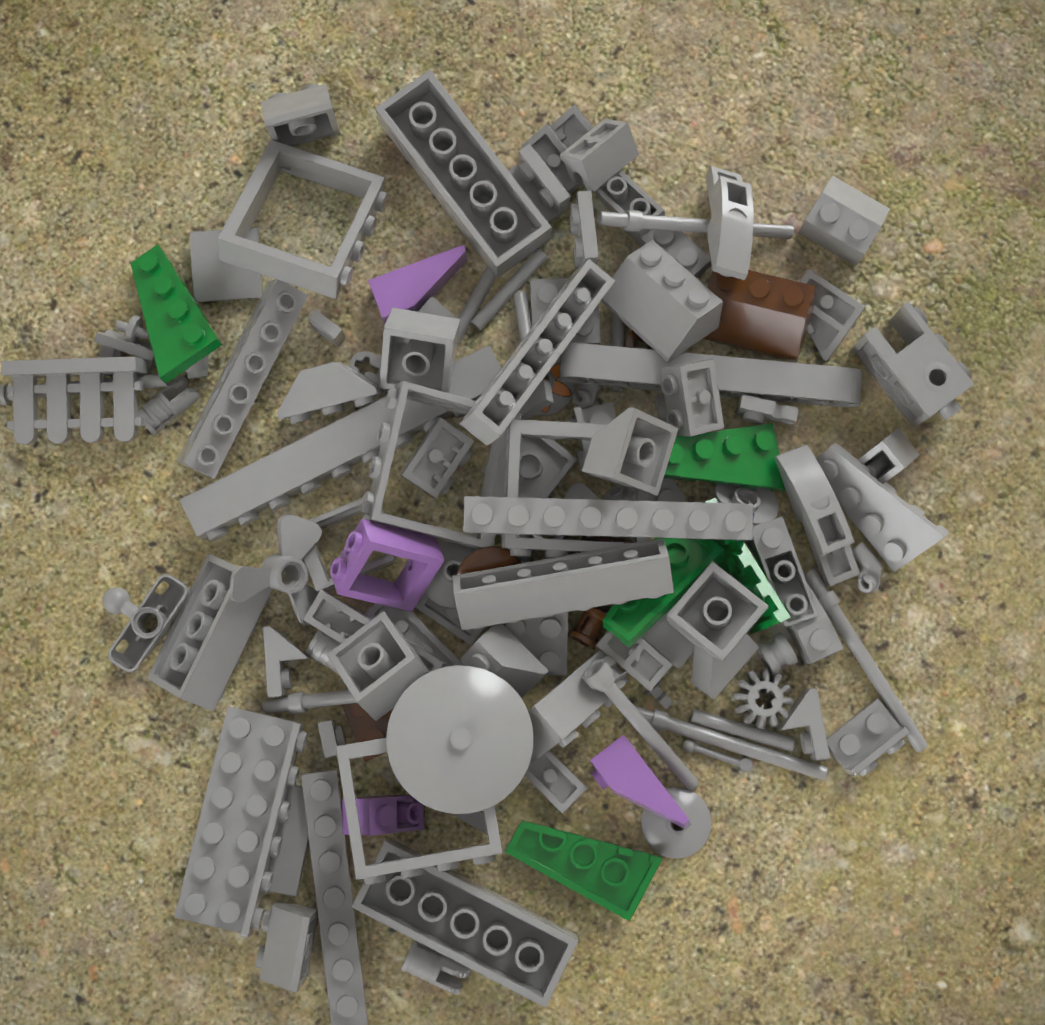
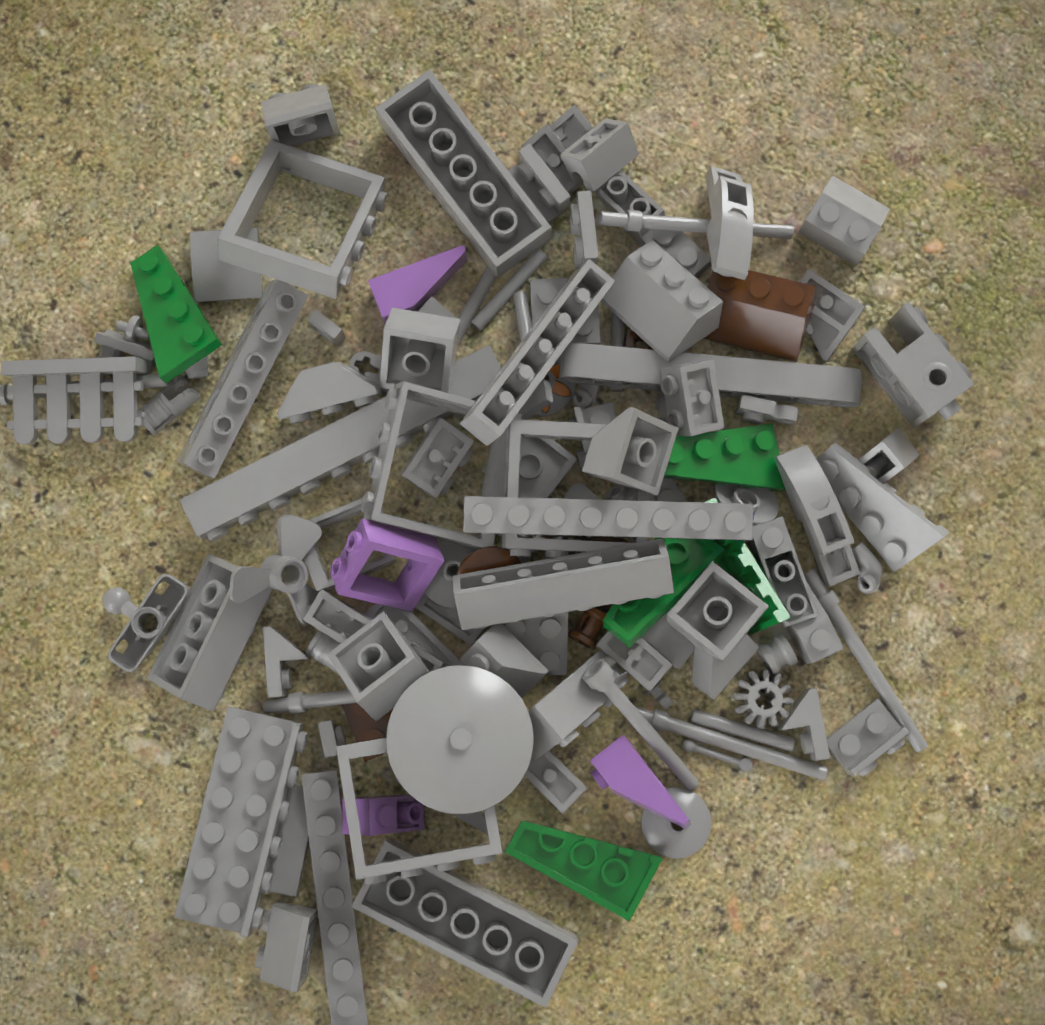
(430, 966): light grey hinge -> none

